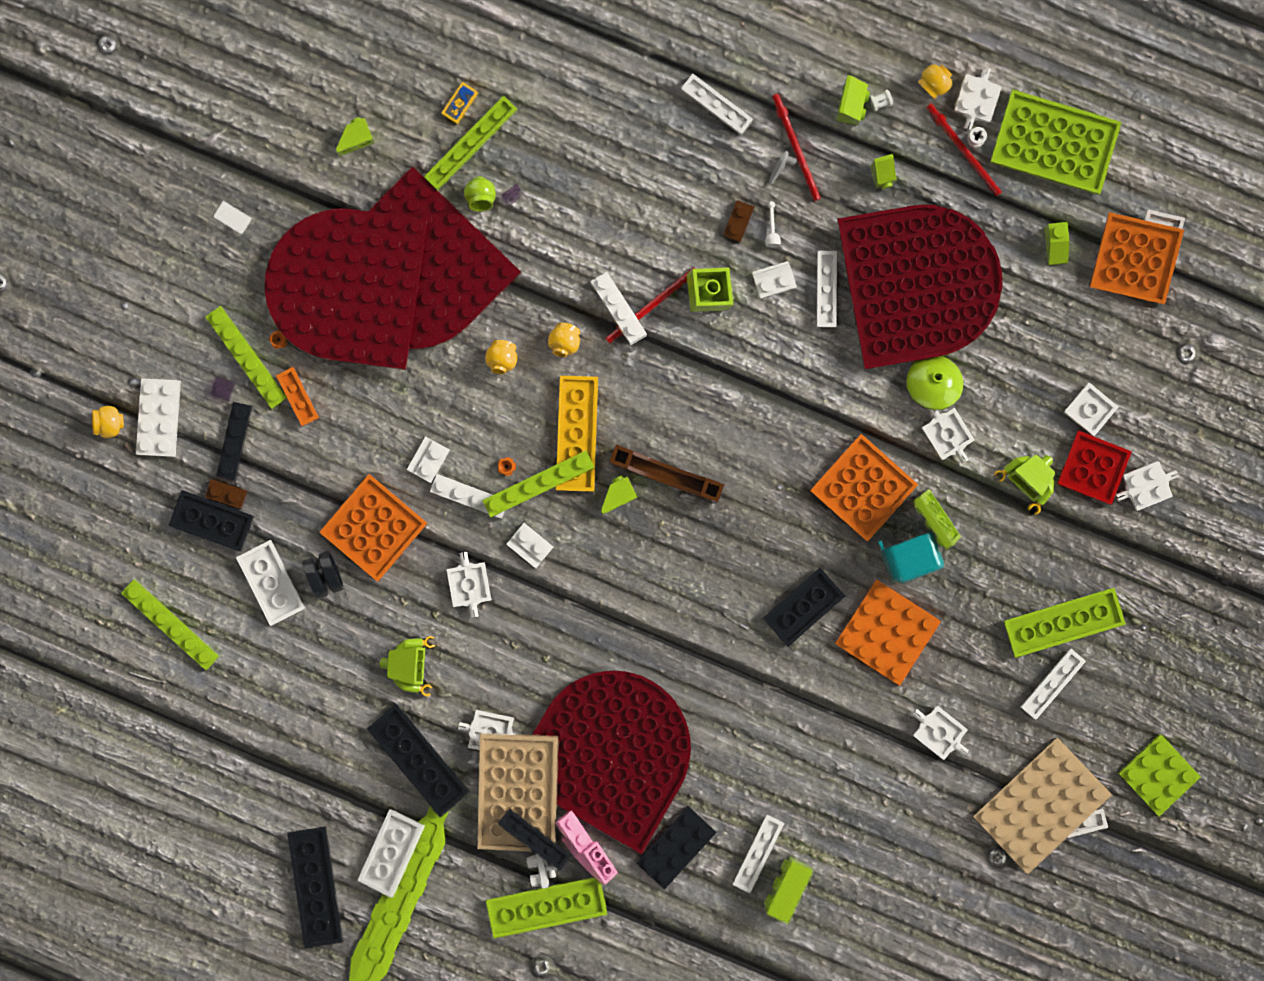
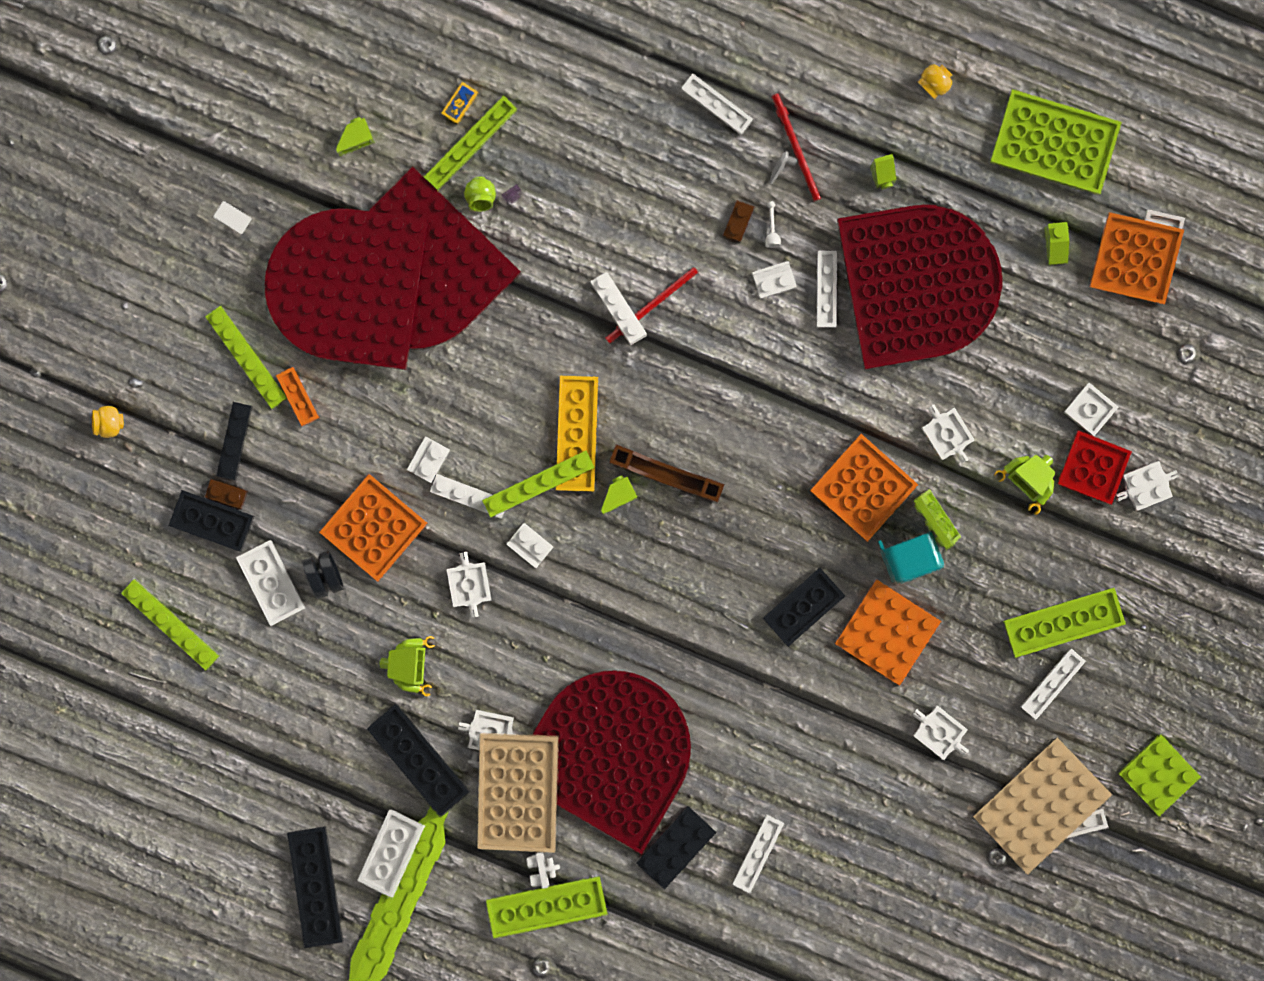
(158, 417): white plate -> none
(222, 388): clear purple plate -> none
(273, 340): orange plate -> none
(501, 356): yellow piece -> none
(506, 471): orange plate -> none
(534, 839): black plate -> none
(564, 339): yellow piece -> none
(584, 850): bright pink slope -> none
(709, 289): lime brick -> none
(788, 889): lime brick -> none
(852, 101): lime slope -> none
(887, 100): white bush -> none
(930, 392): lime dish -> none
(940, 120): red bar -> none
(977, 98): white plate -> none
(982, 137): white bush -> none

